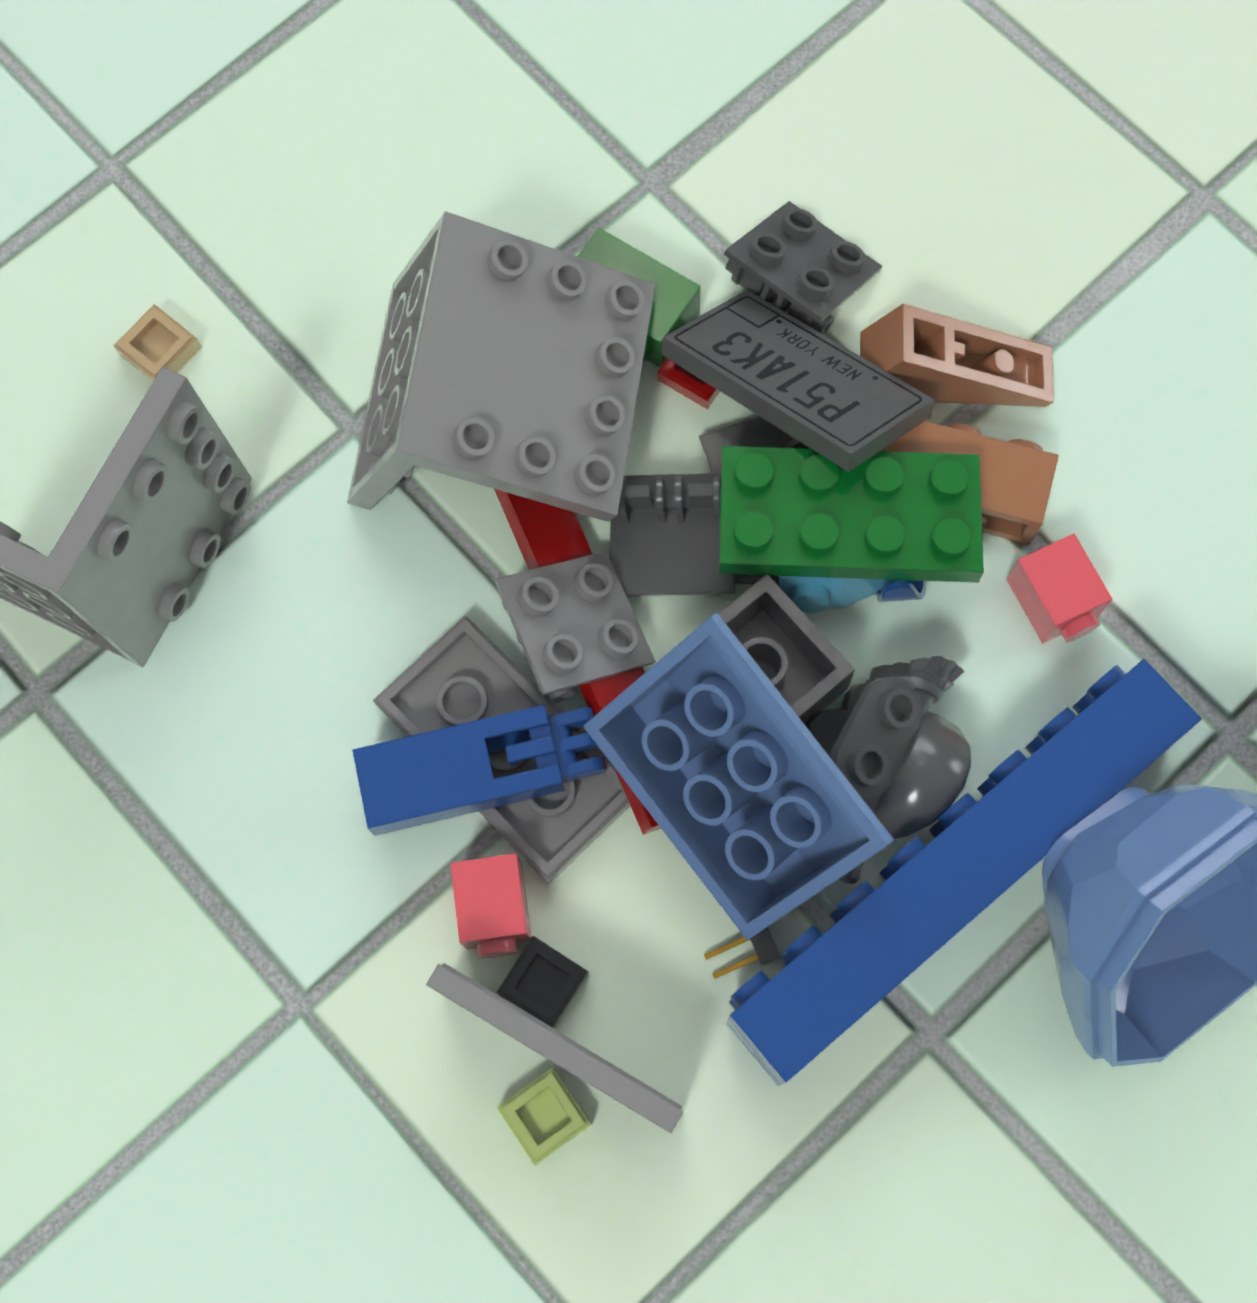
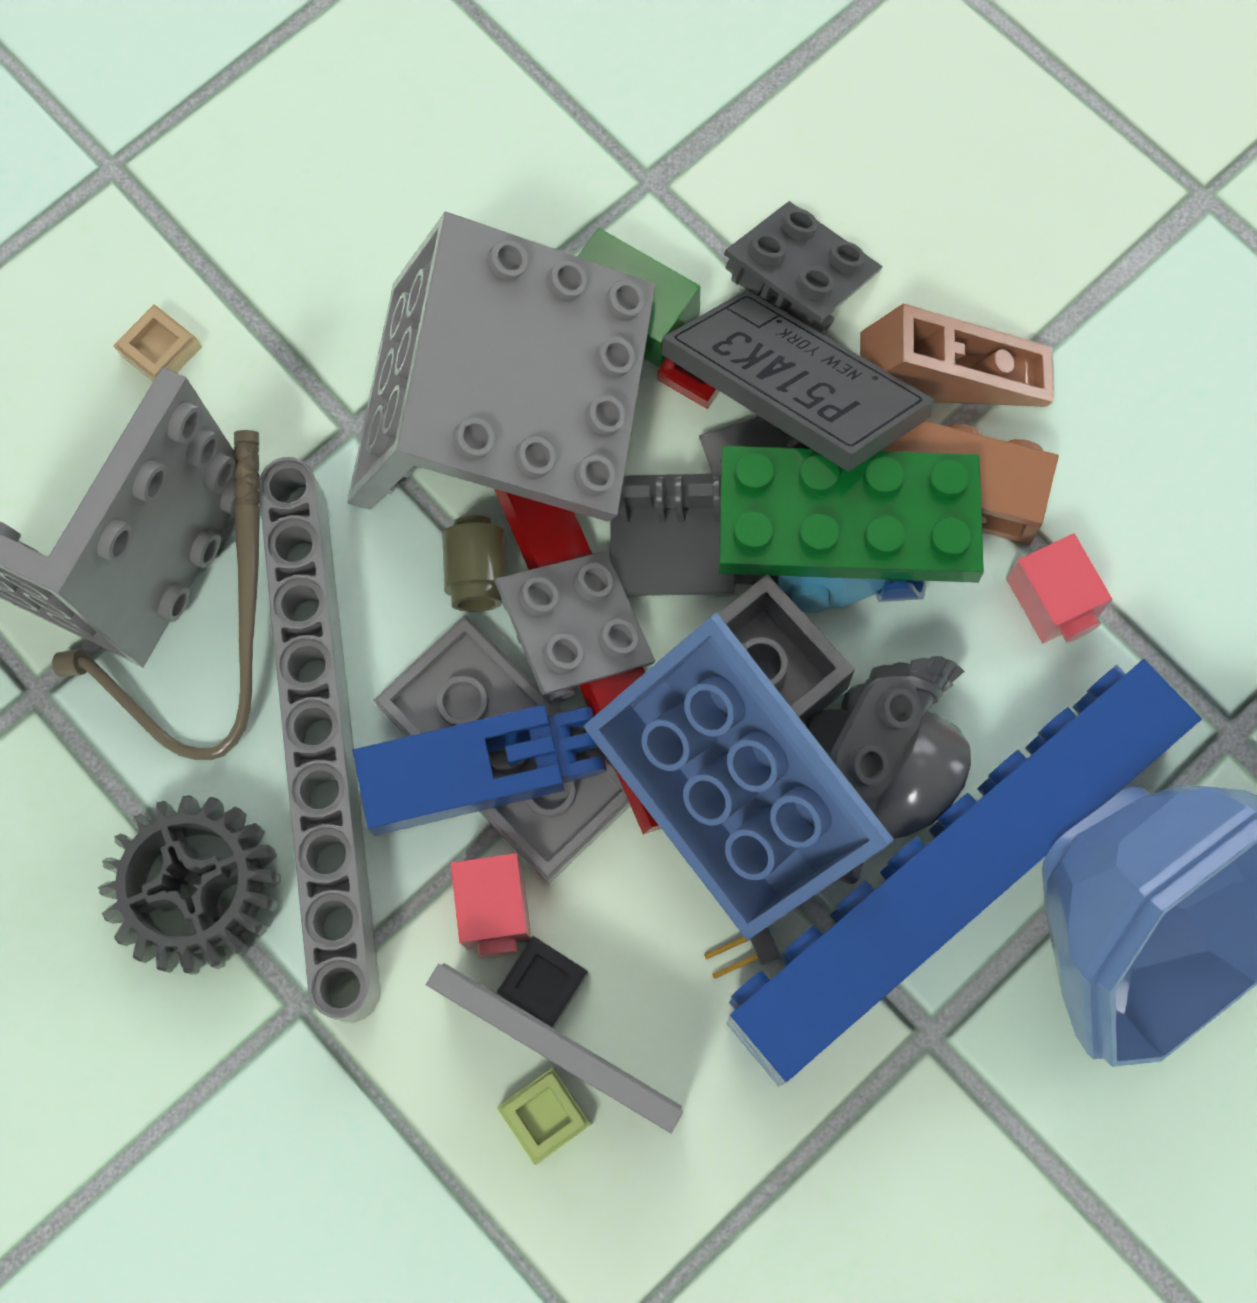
(168, 837): none -> dark grey gear
(247, 544): none -> dark tan piece
(331, 760): none -> light grey beam
(472, 562): none -> olive brick

